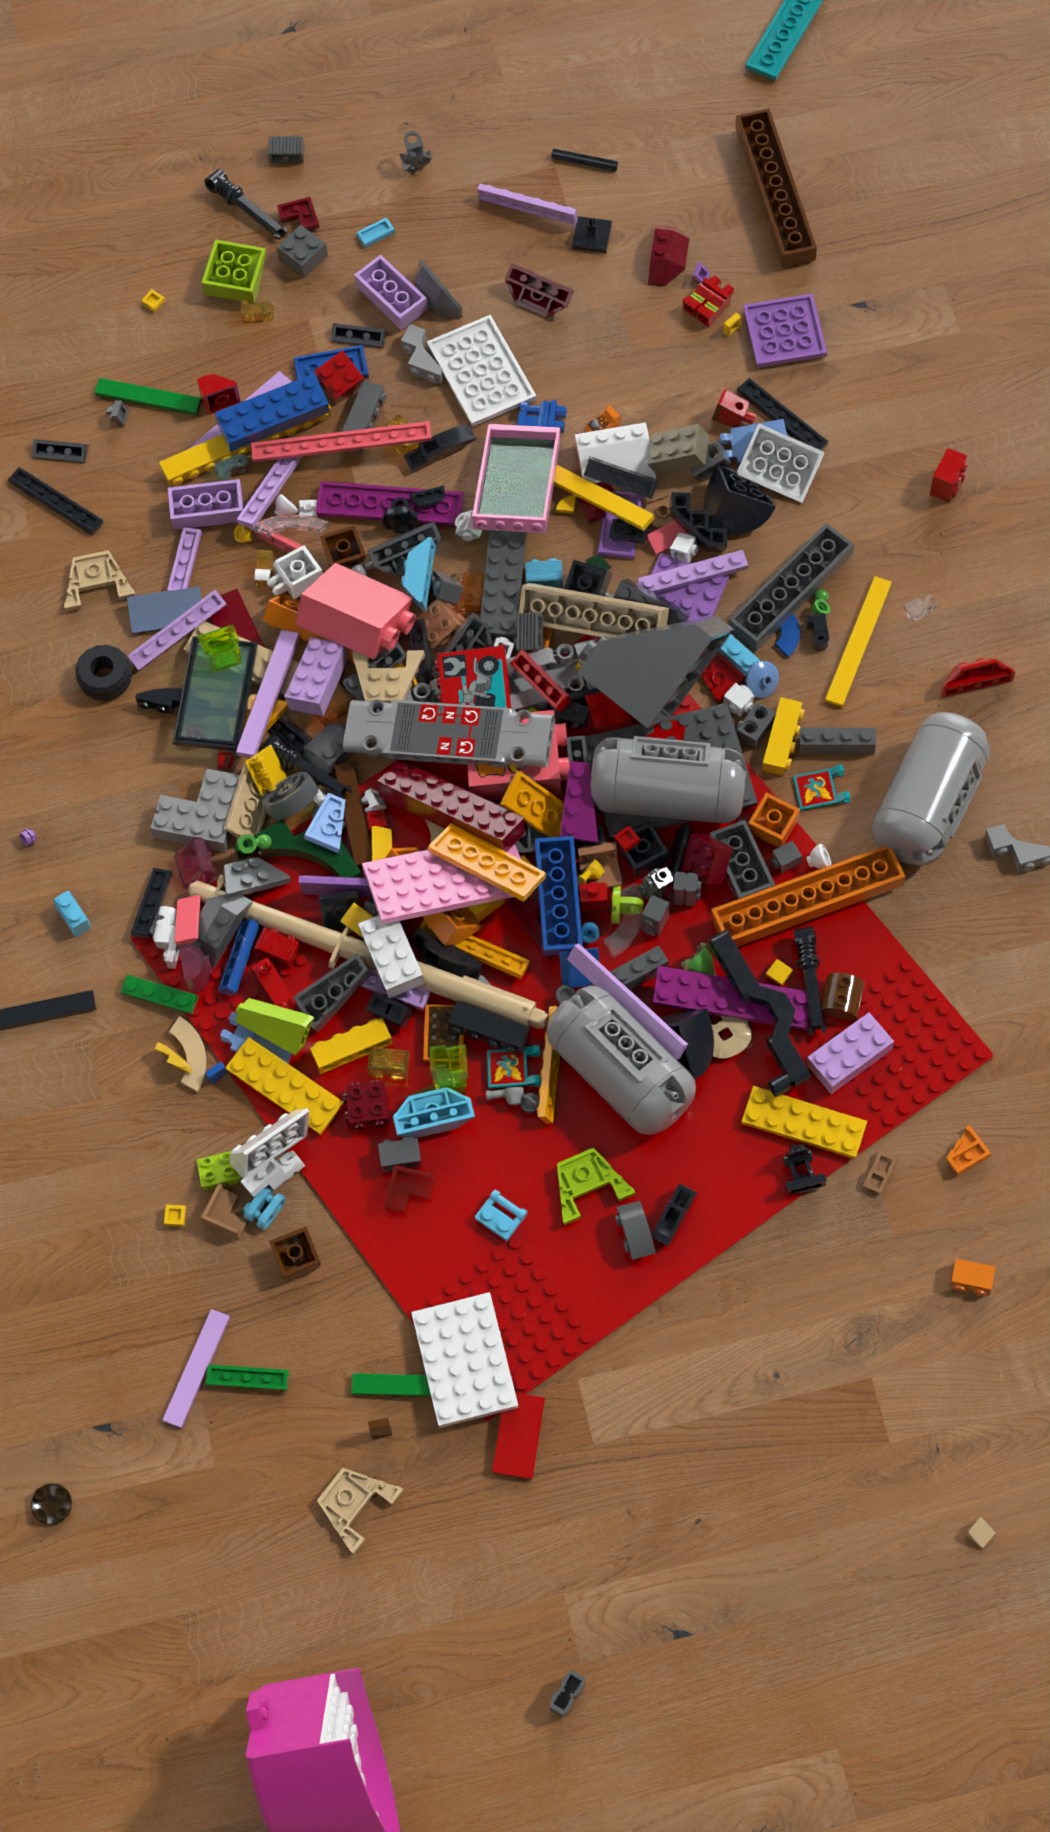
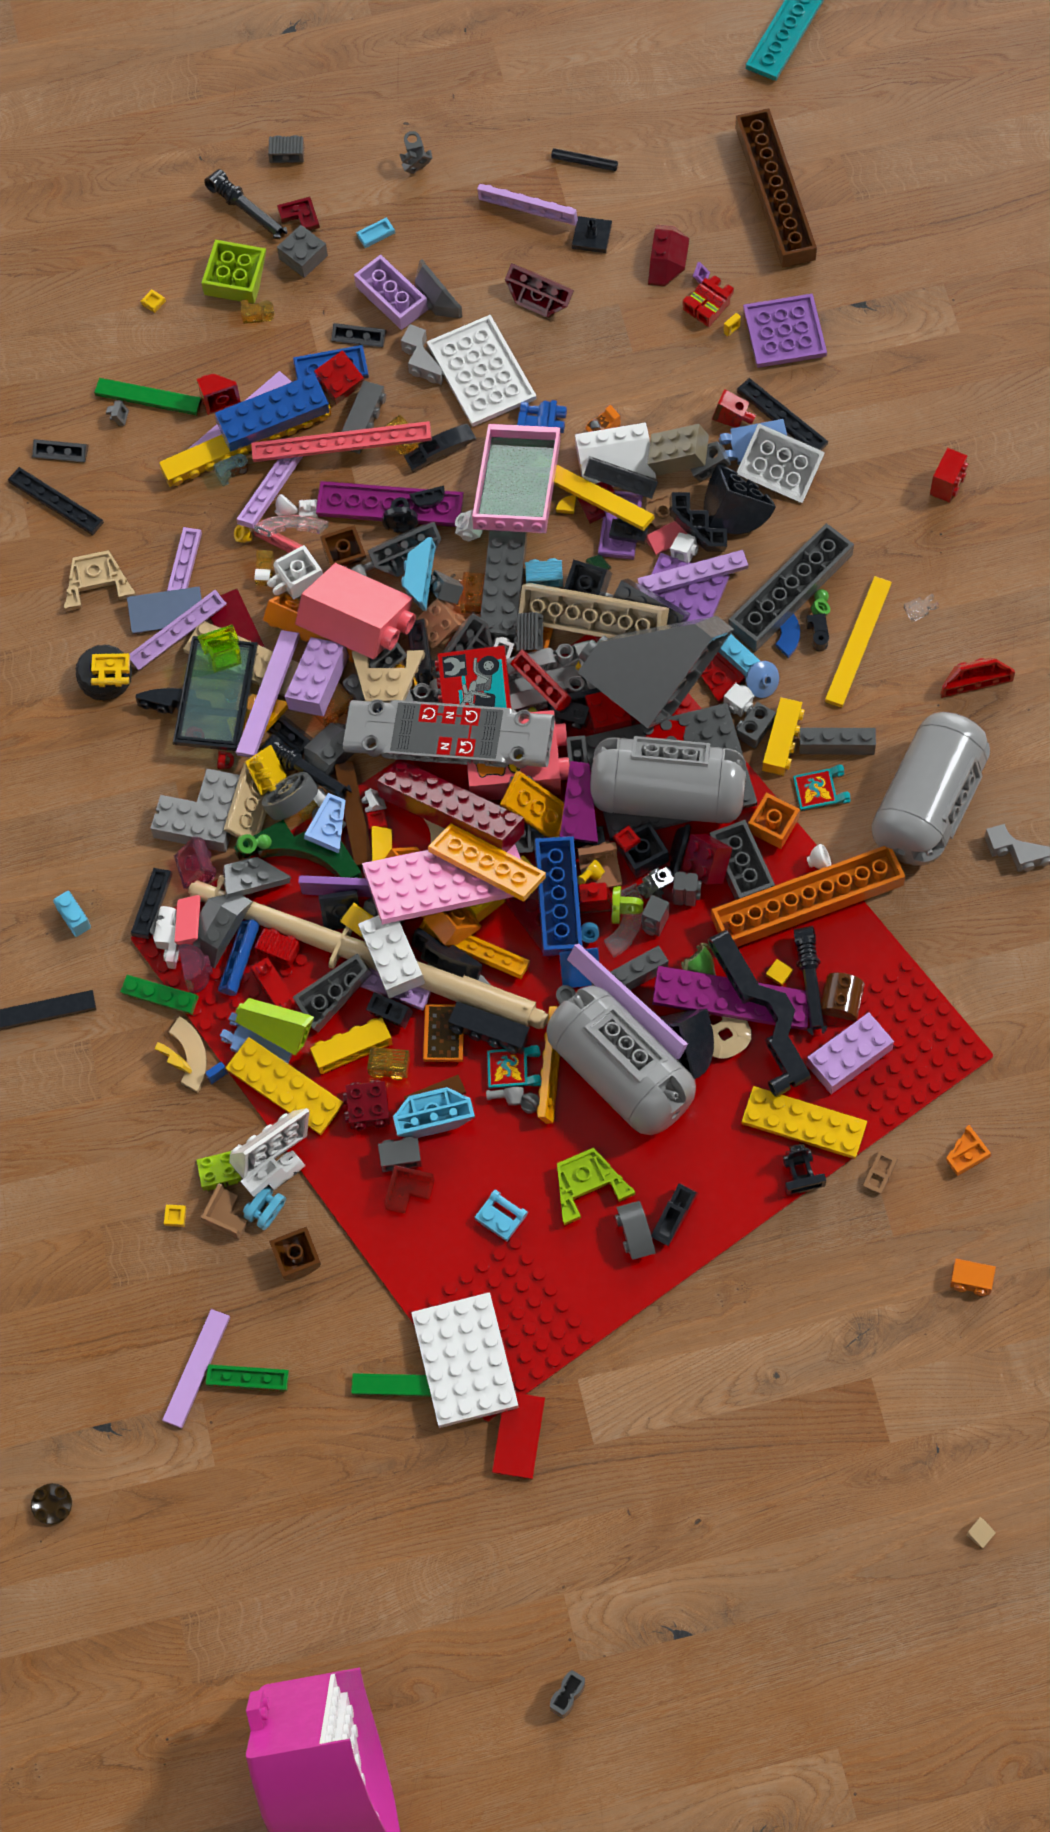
(28, 837): medium lavender plate -> none
(110, 664): none -> yellow plate
(205, 504): lavender brick -> none
(346, 1499): tan wing -> none
(380, 1428): reddish brown tile -> none
(449, 1066): clear neon green plate -> none
(786, 857): dark grey brick -> none

